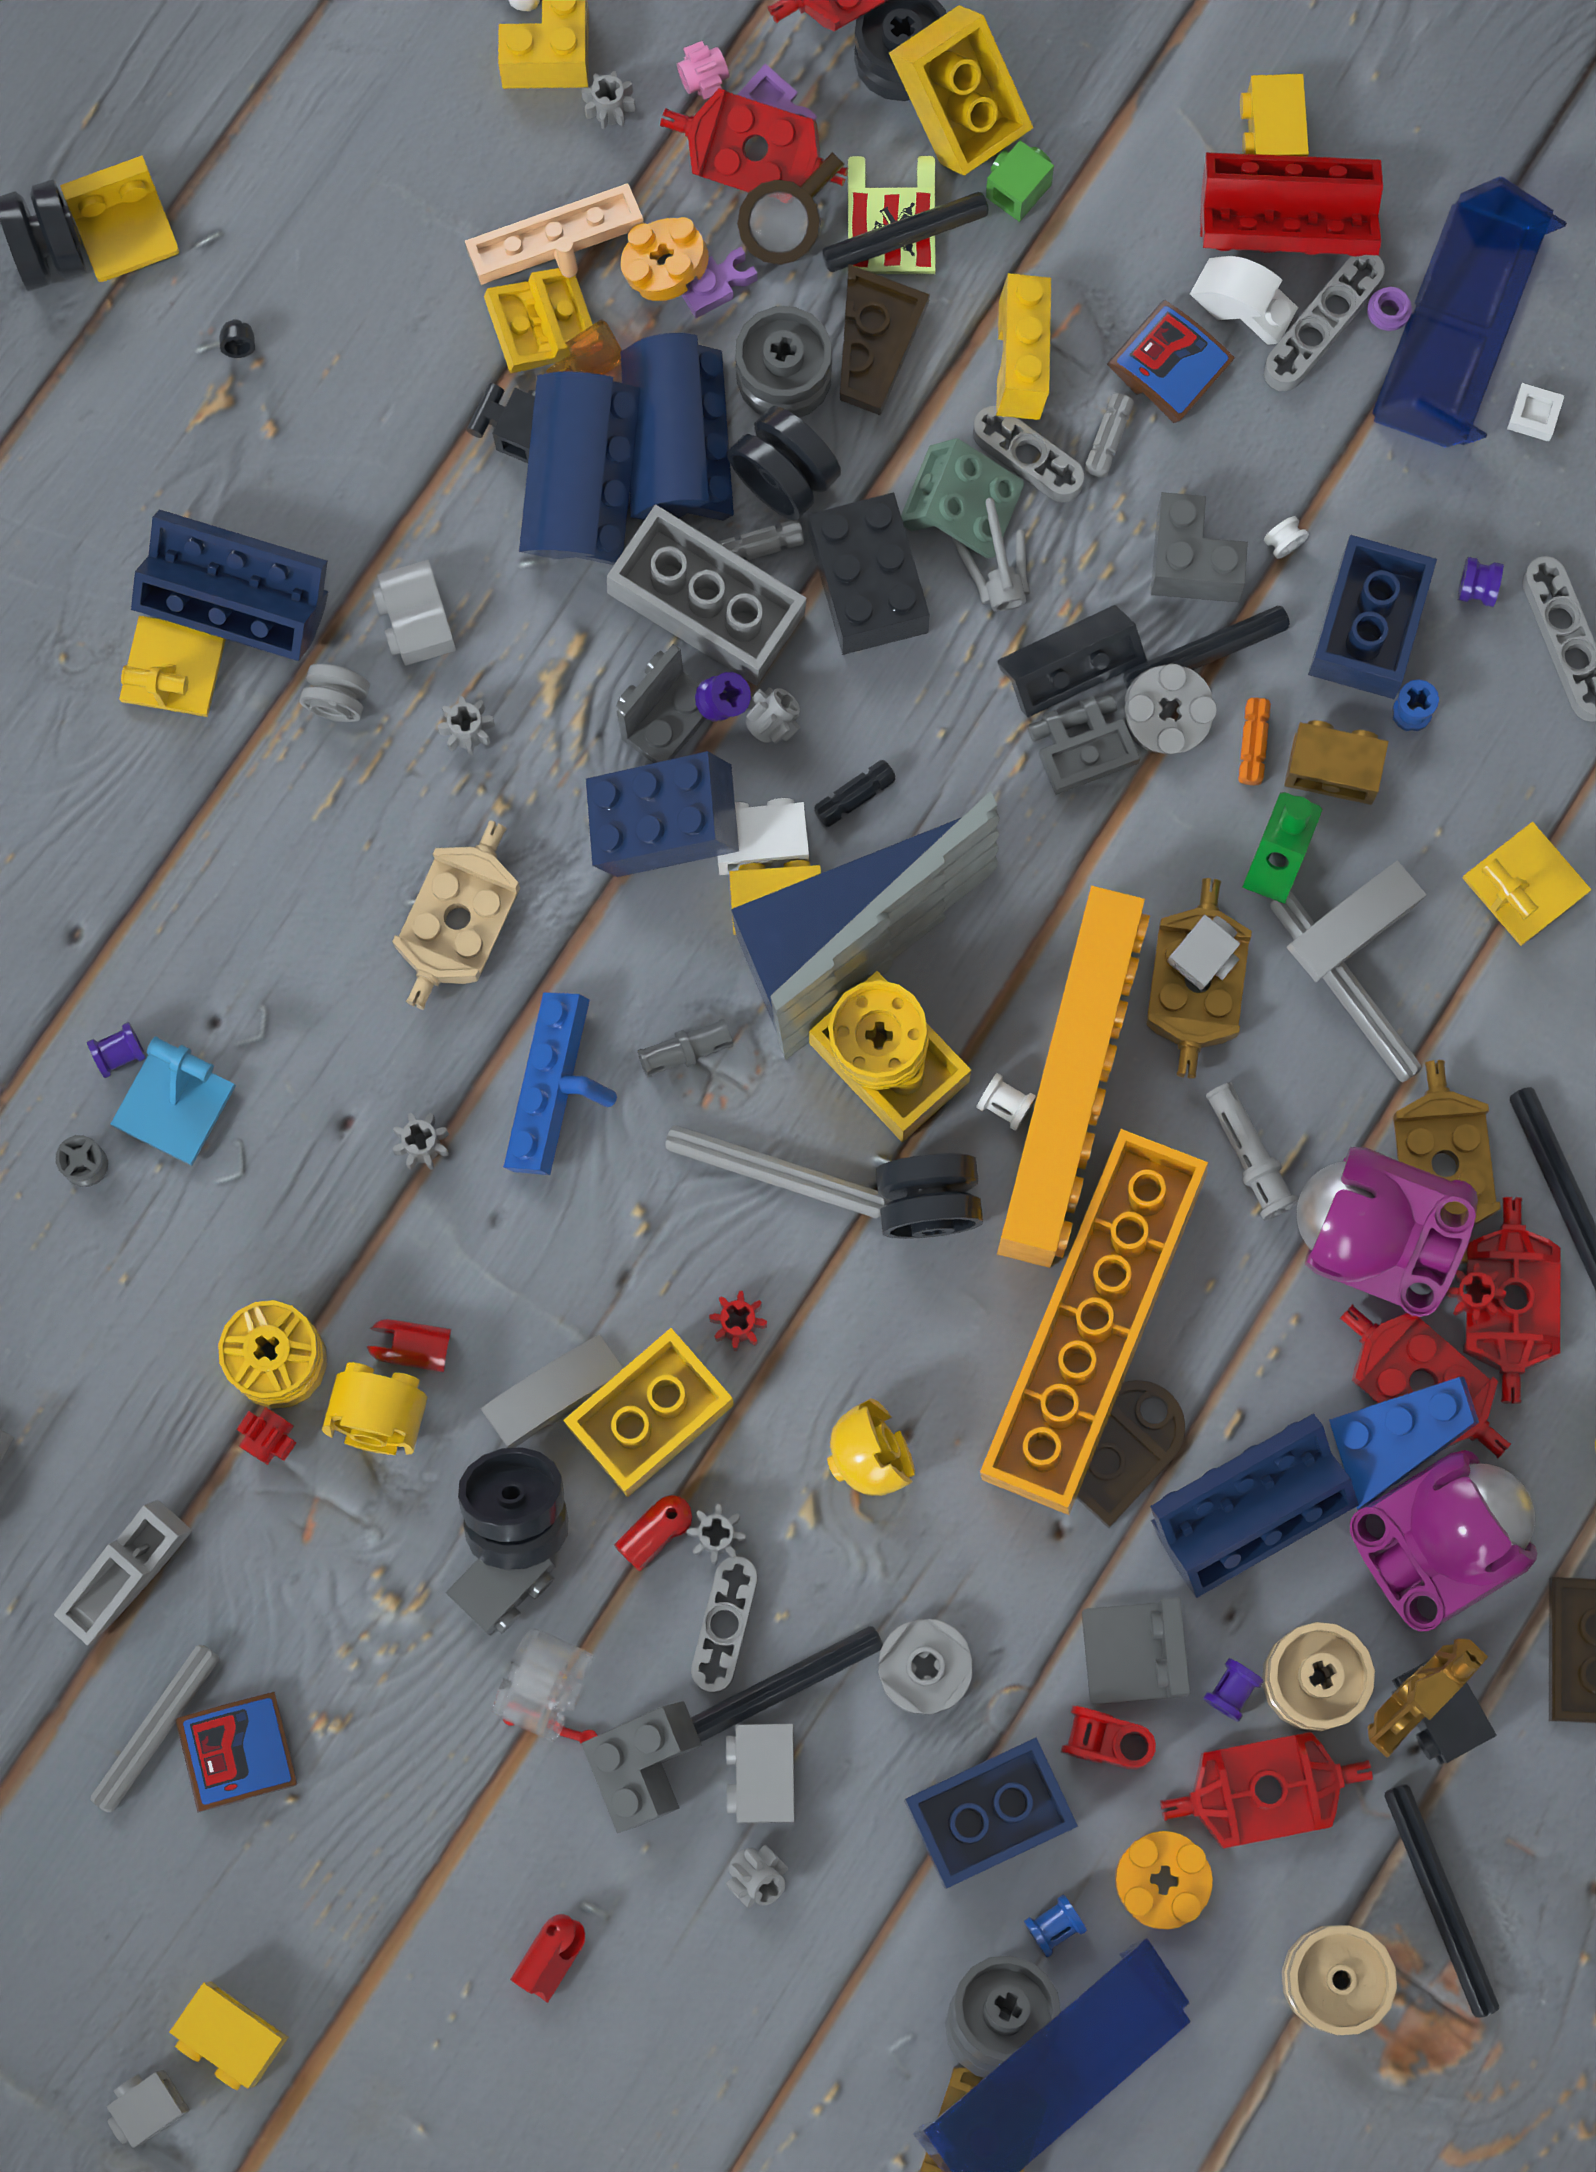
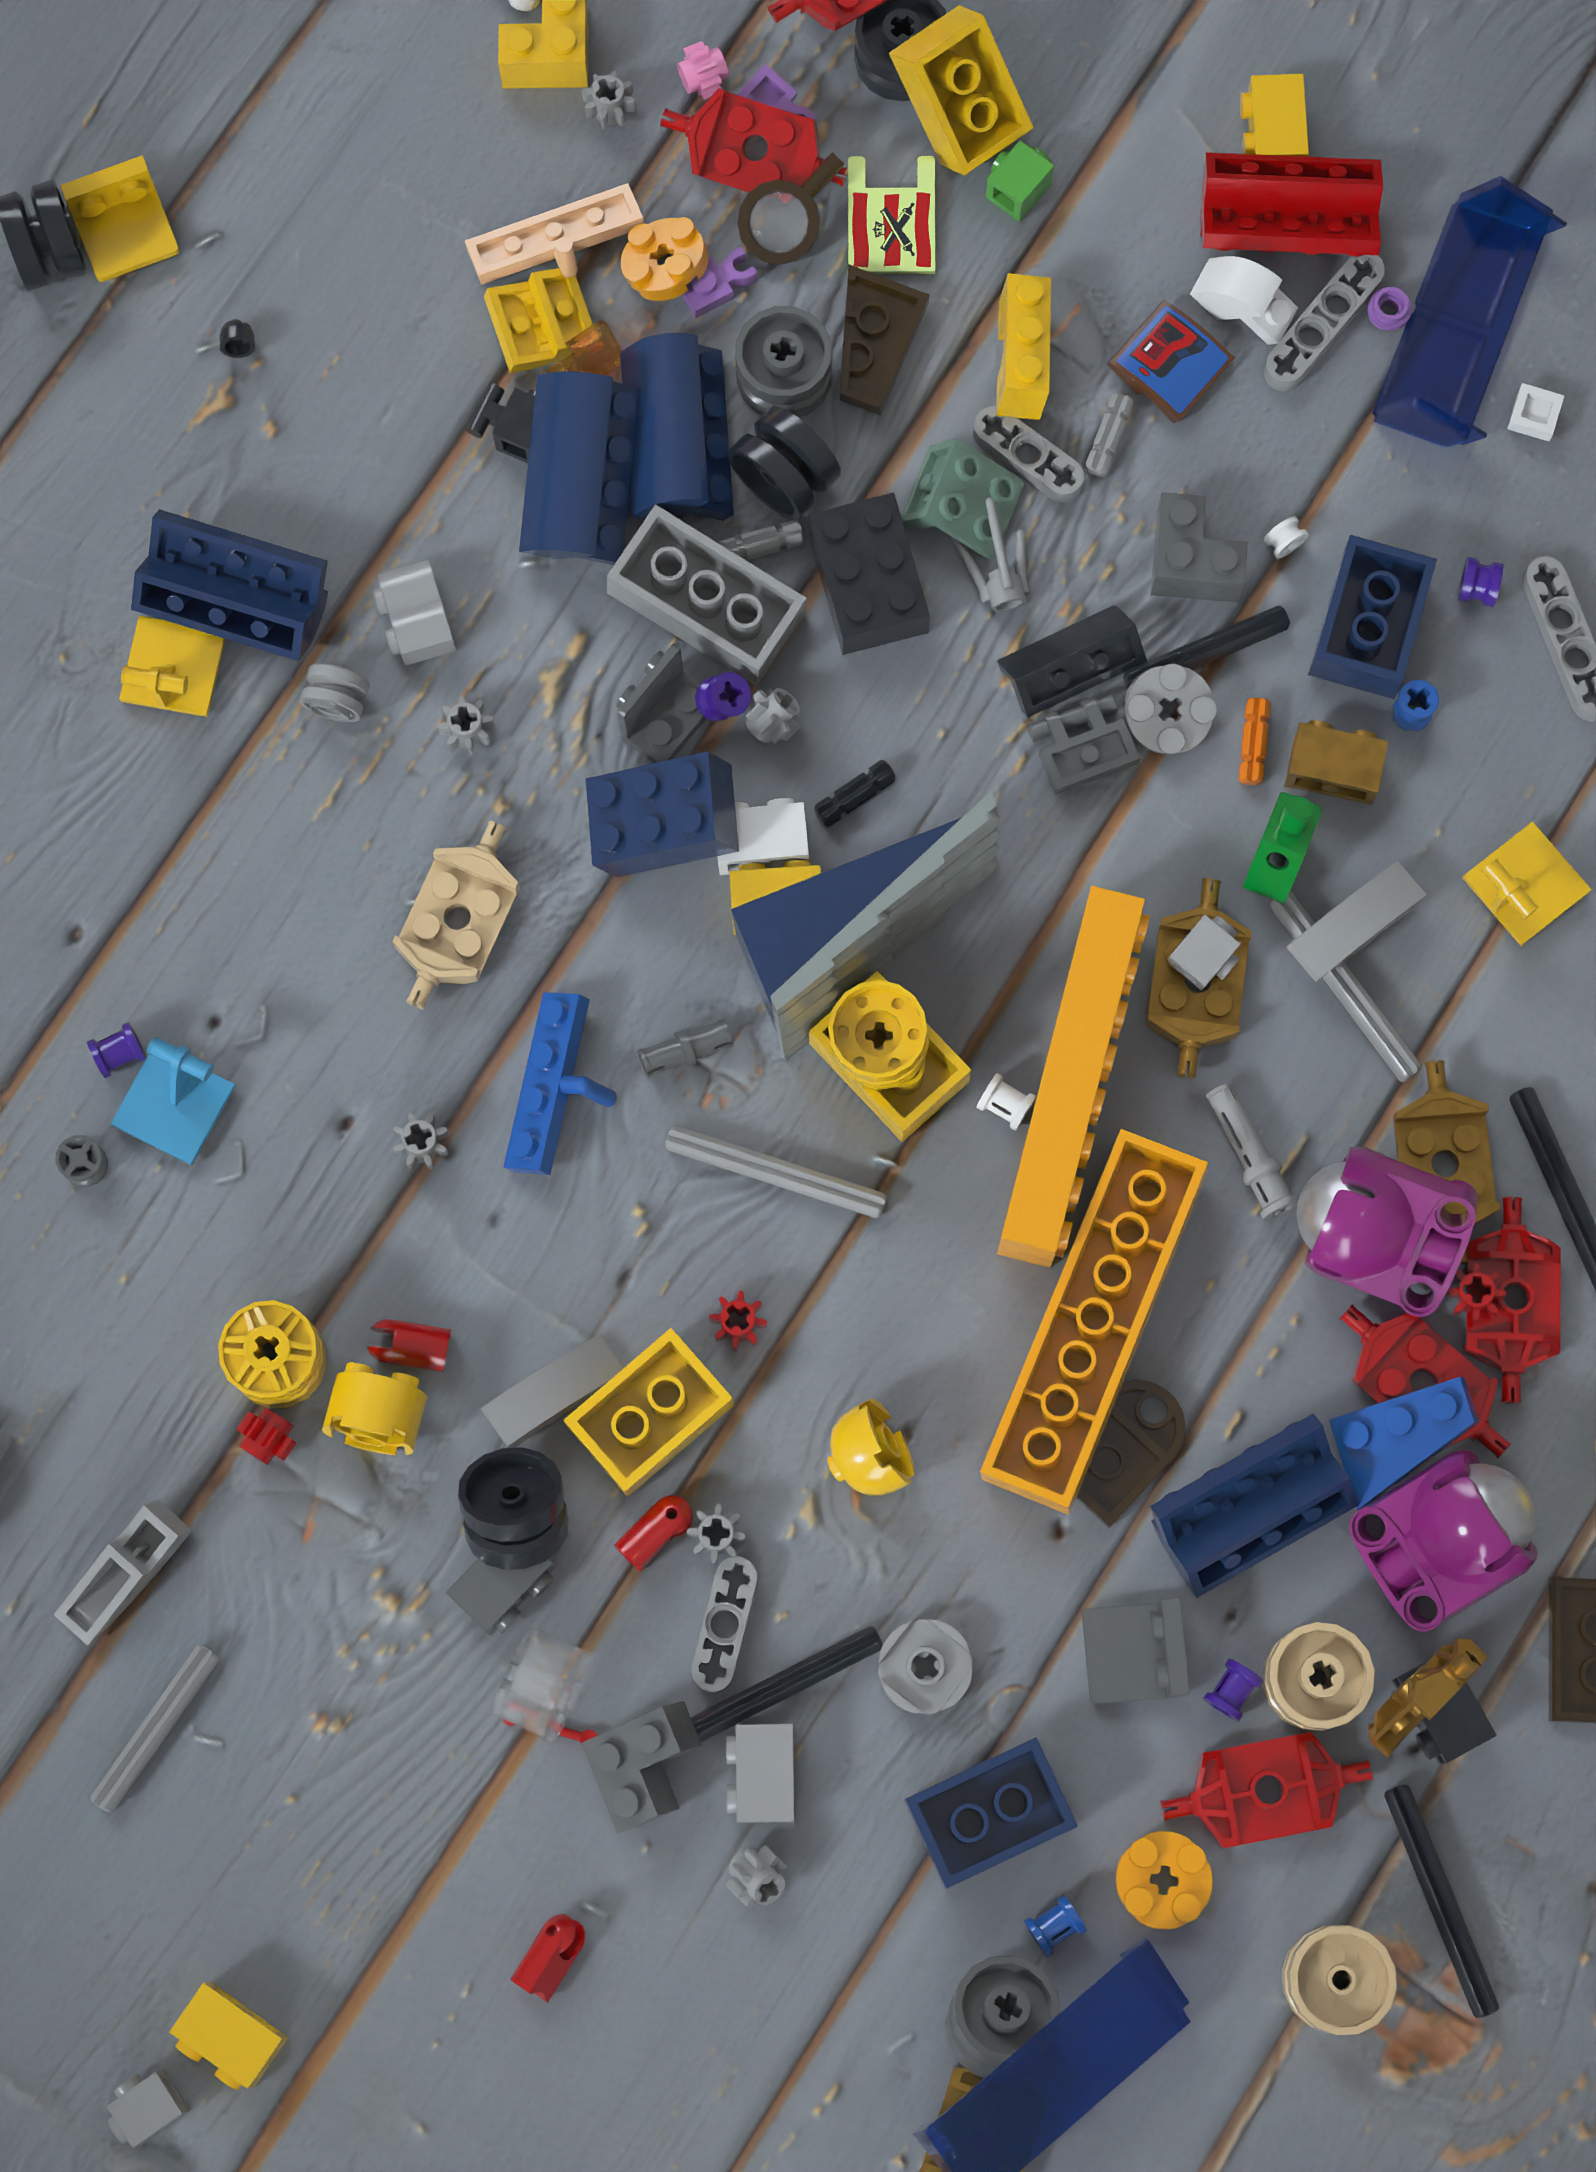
(236, 1752): slope -> none
(905, 231): black axle -> none
(929, 1196): black wheel -> none
(1105, 1739): red piece -> none

